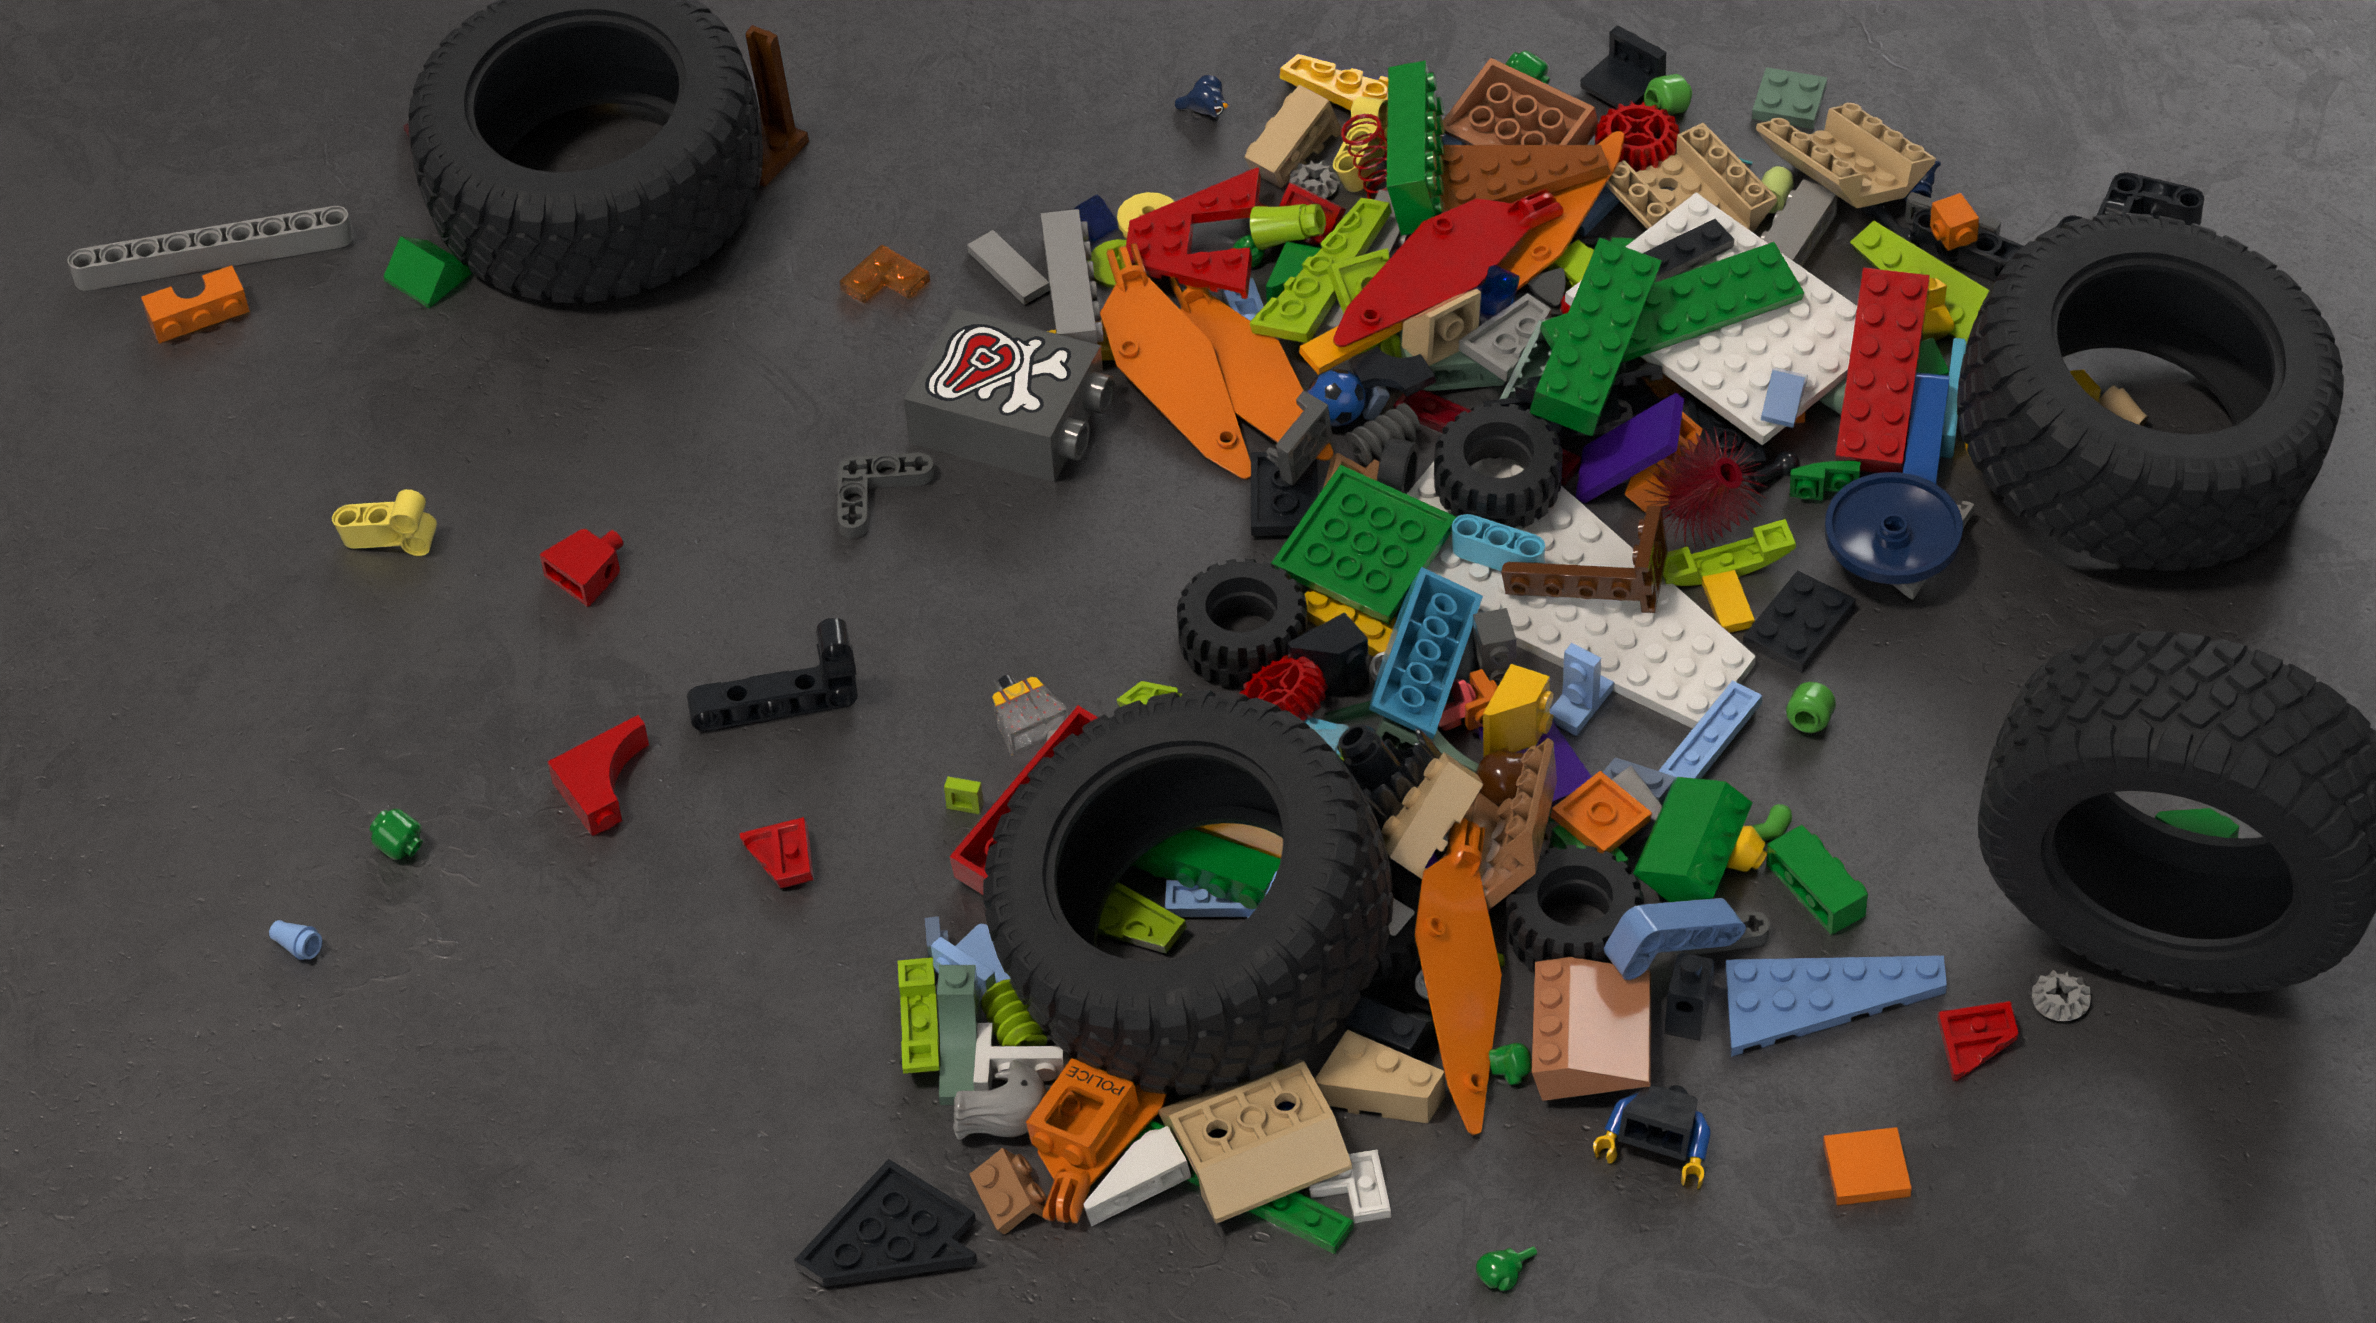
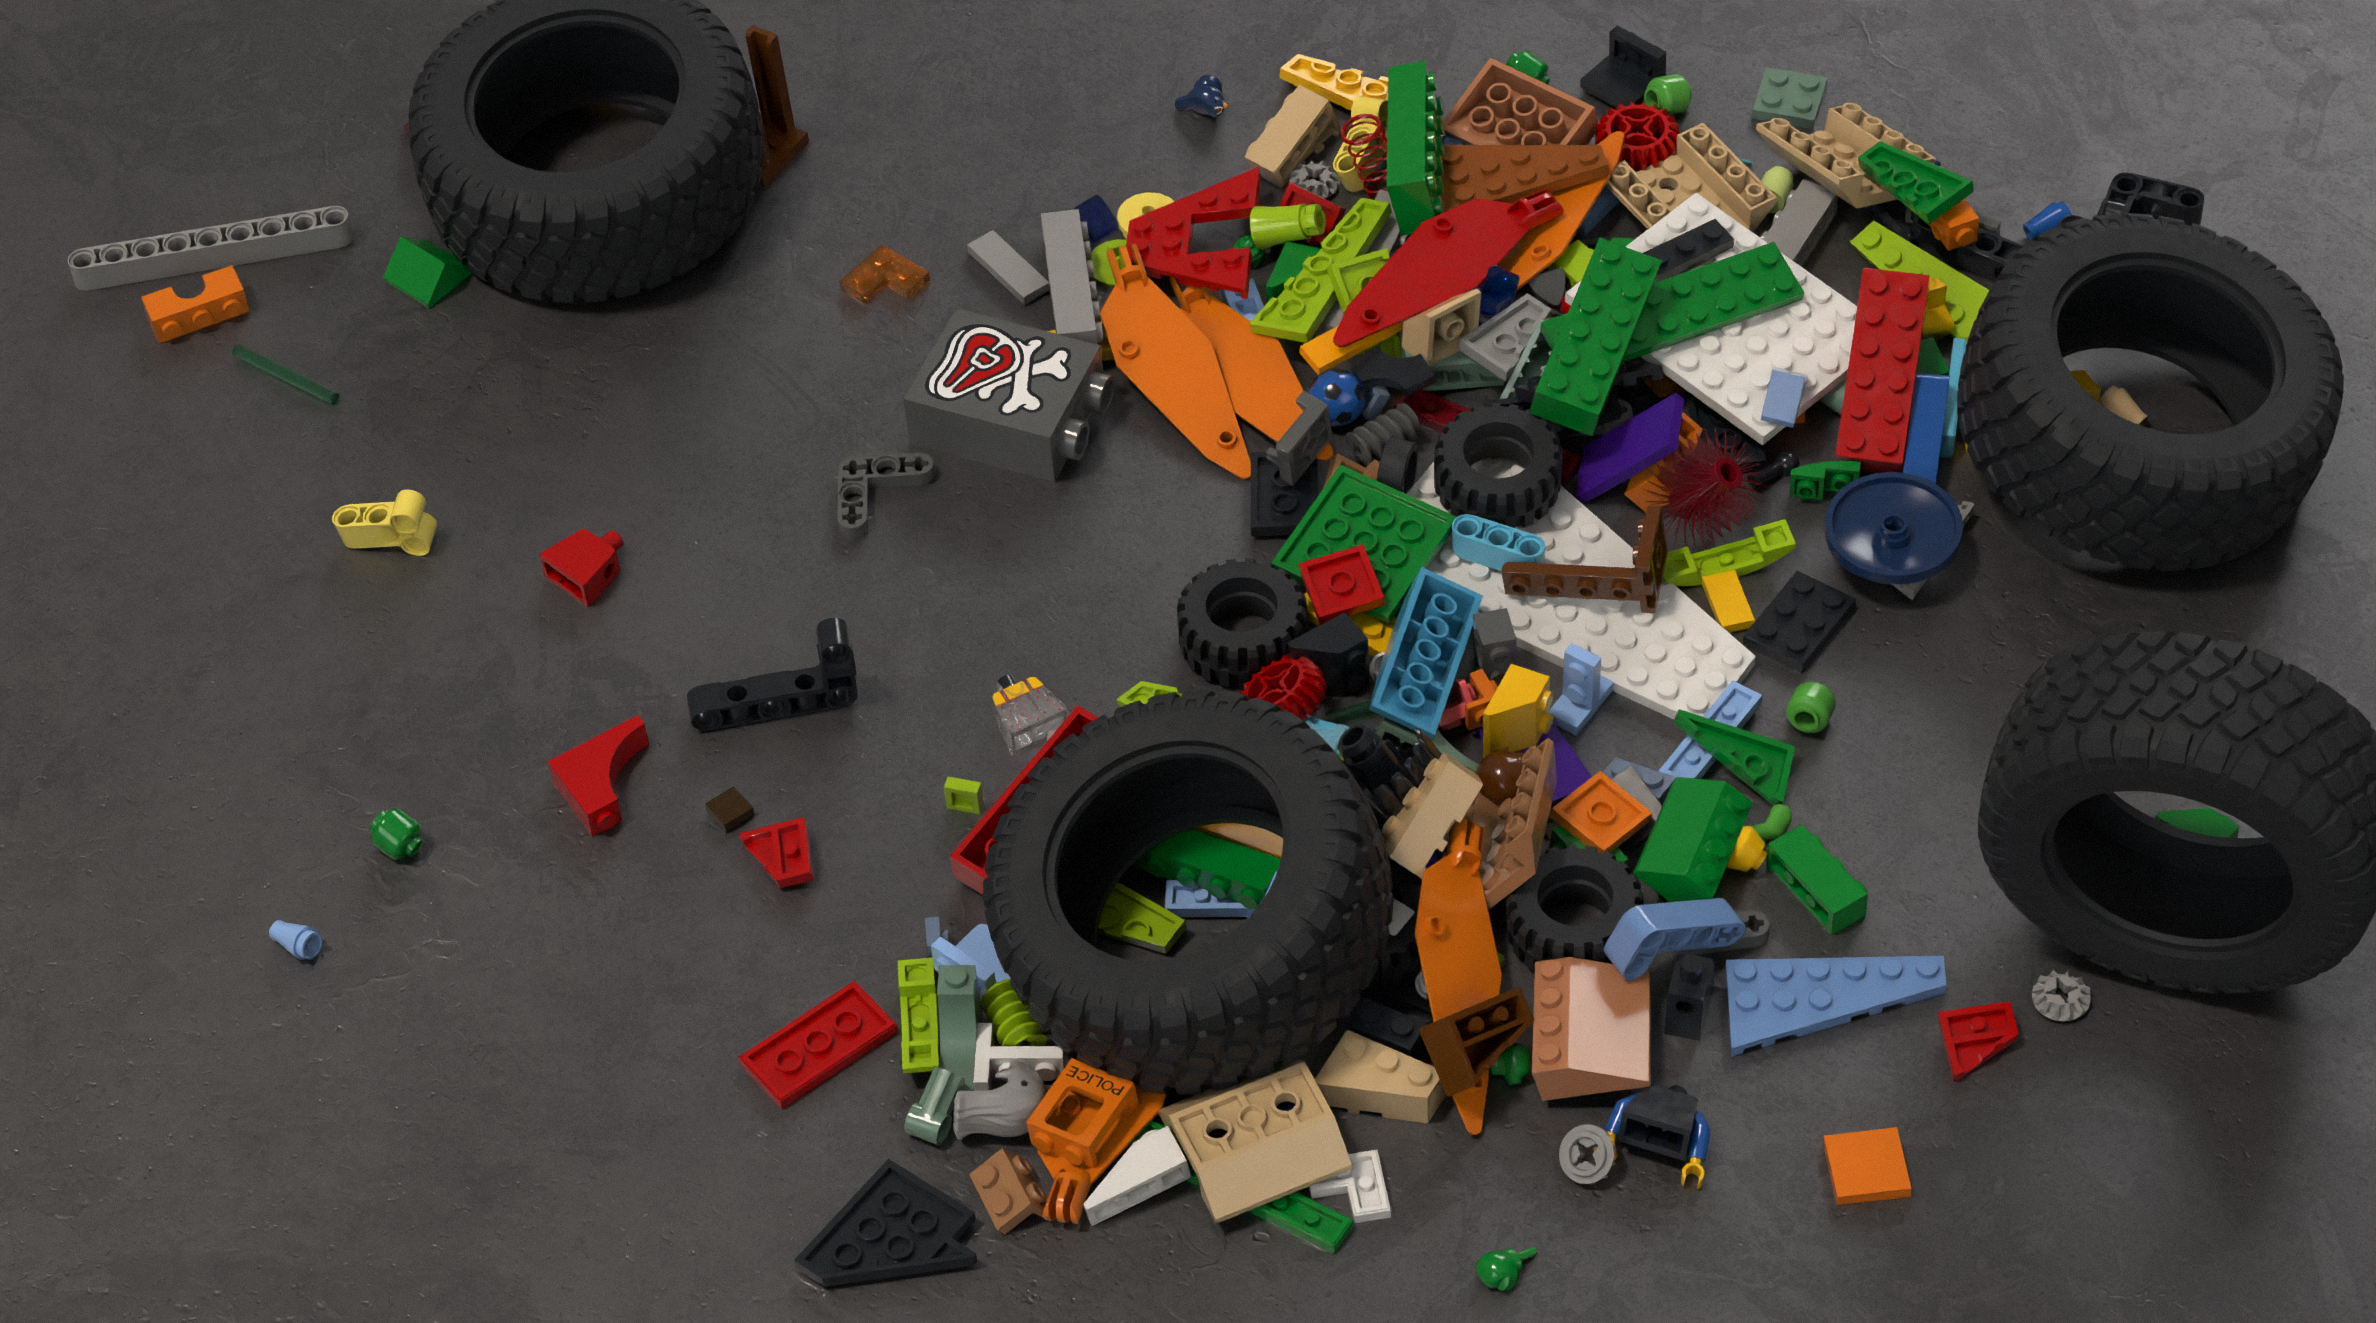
(286, 374): none -> clear green bar
(729, 809): none -> dark brown tile
(818, 1044): none -> red tile
(931, 1115): none -> sand green piece
(1341, 583): none -> red plate
(1474, 1038): none -> reddish brown wedge
(1572, 1153): none -> light grey gear
(1752, 757): none -> green wing
(1915, 182): none -> green wing
(2046, 220): none -> blue cone

